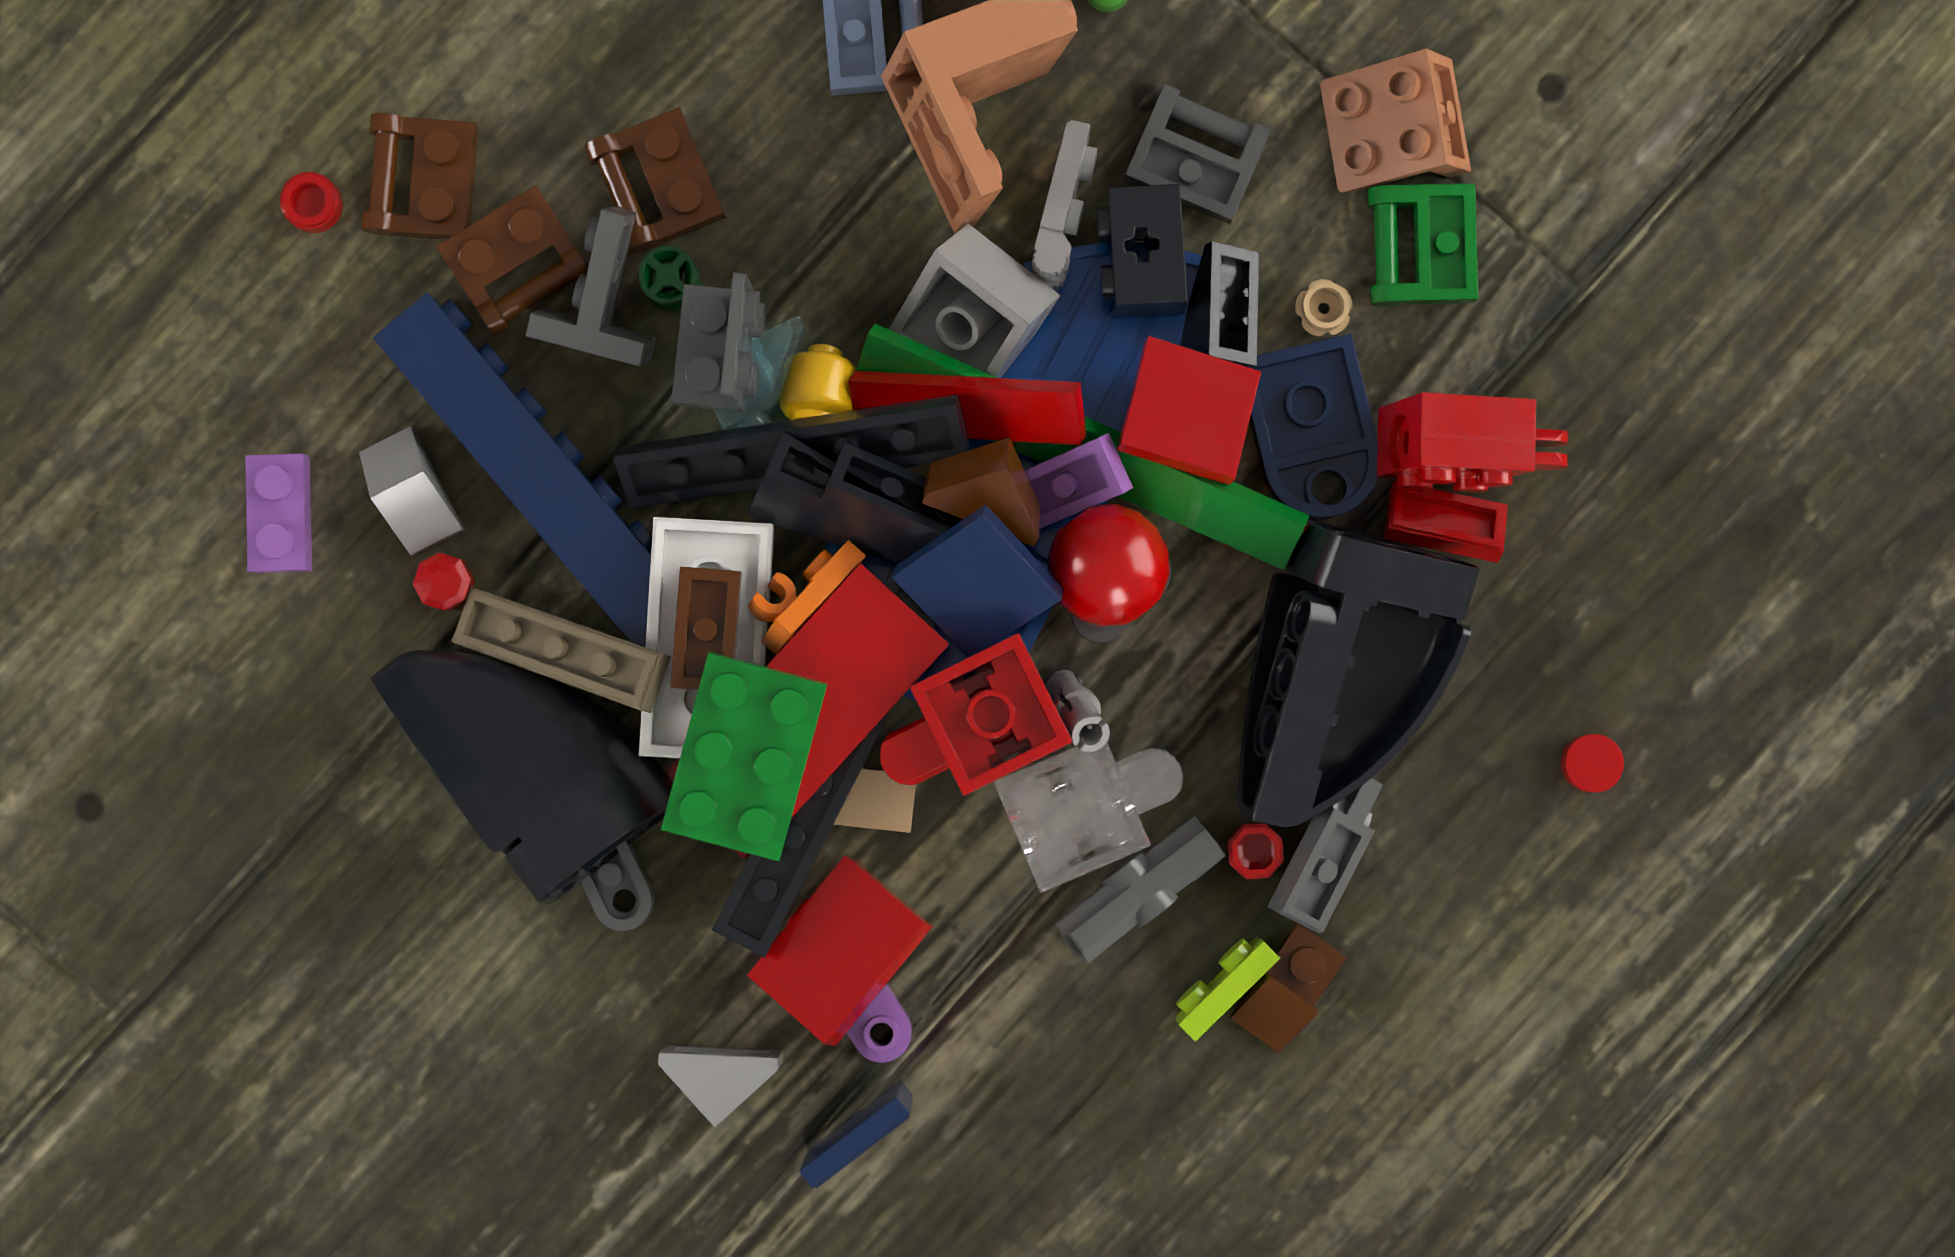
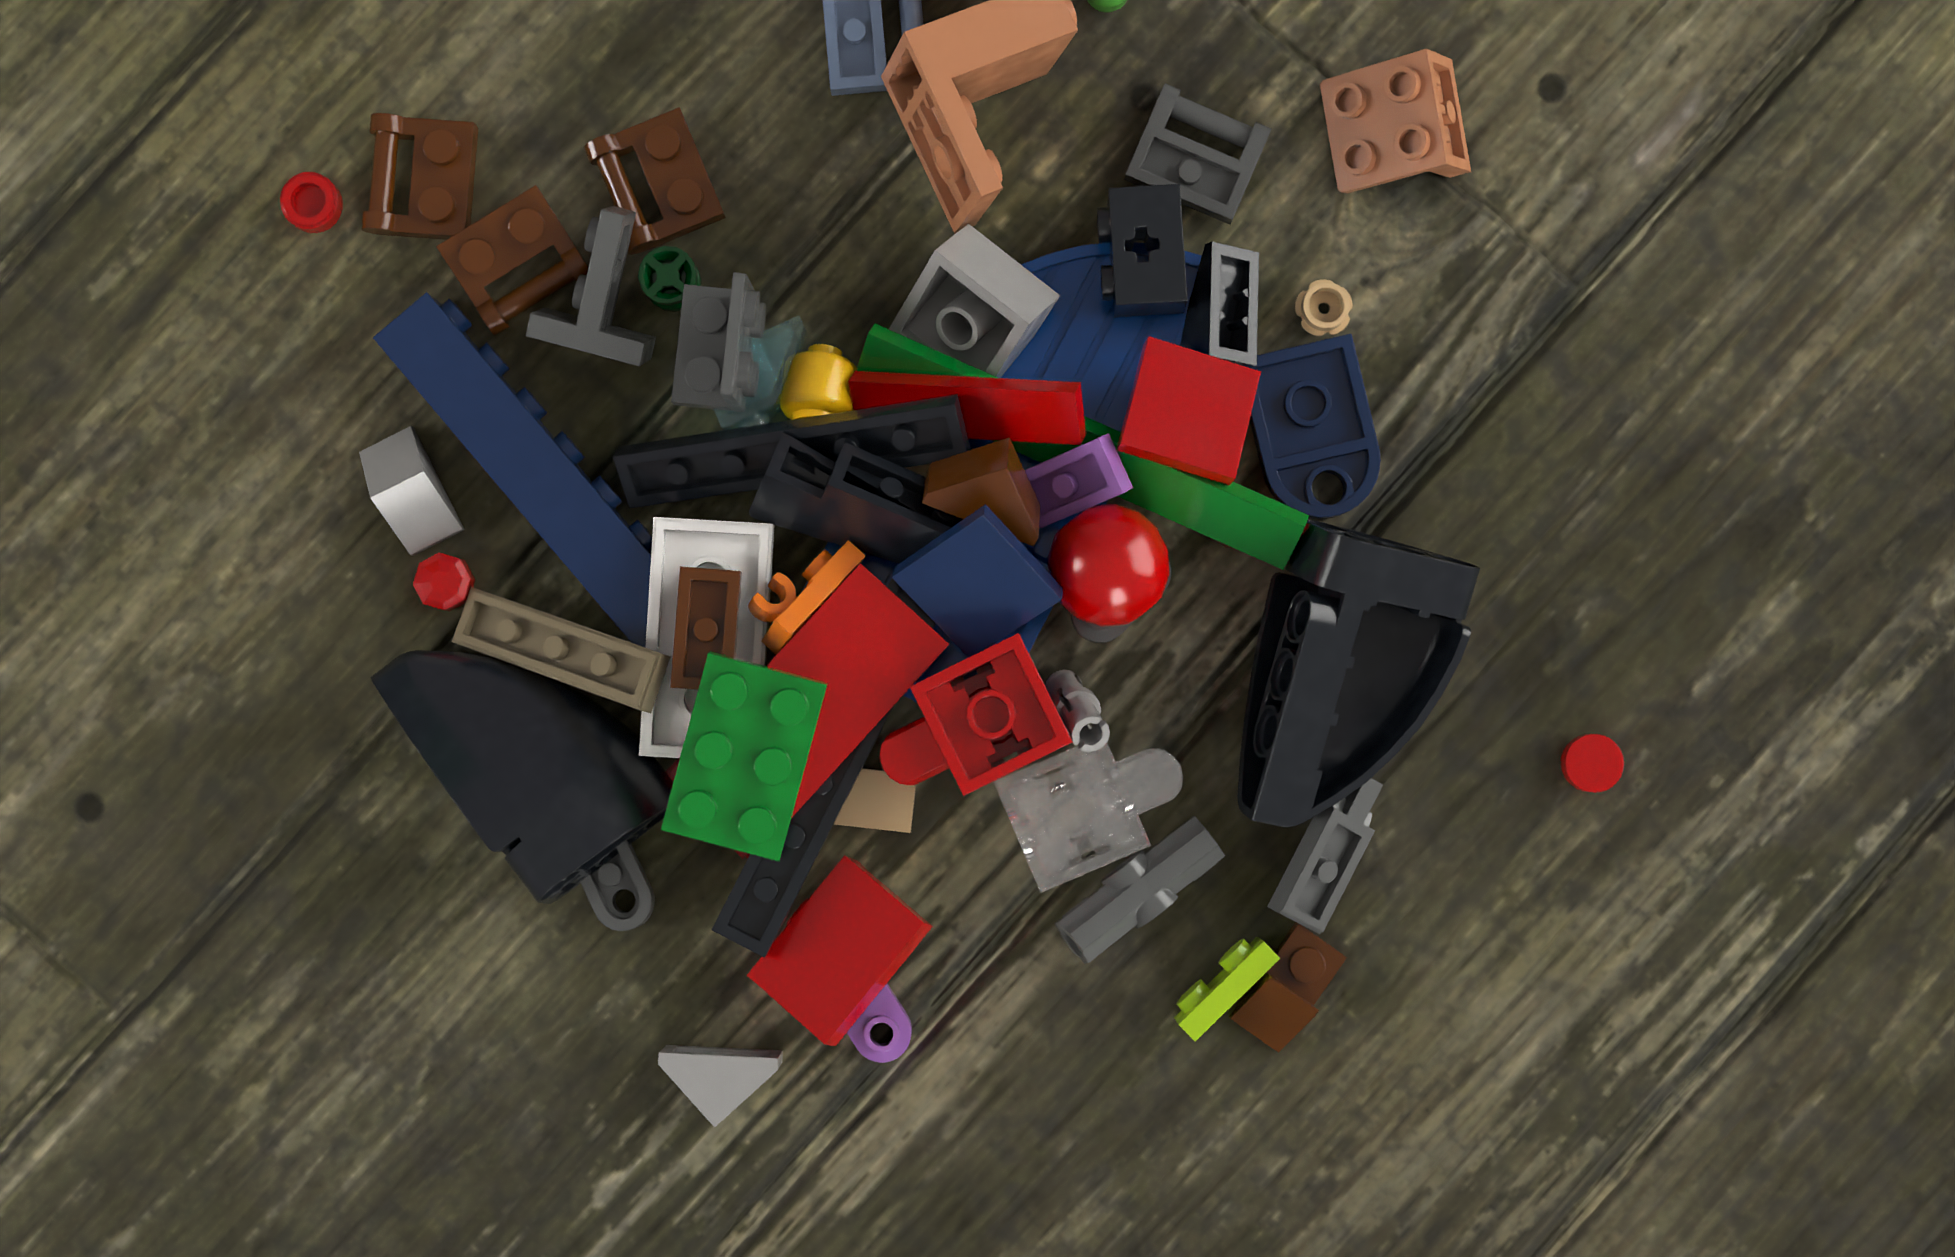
(278, 513): medium lavender plate -> none
(857, 1135): dark blue tile -> none
(1062, 210): light grey hinge -> none
(1254, 850): red tile -> none
(1442, 244): green plate -> none
(1446, 522): red tile -> none
(1463, 441): red brick -> none

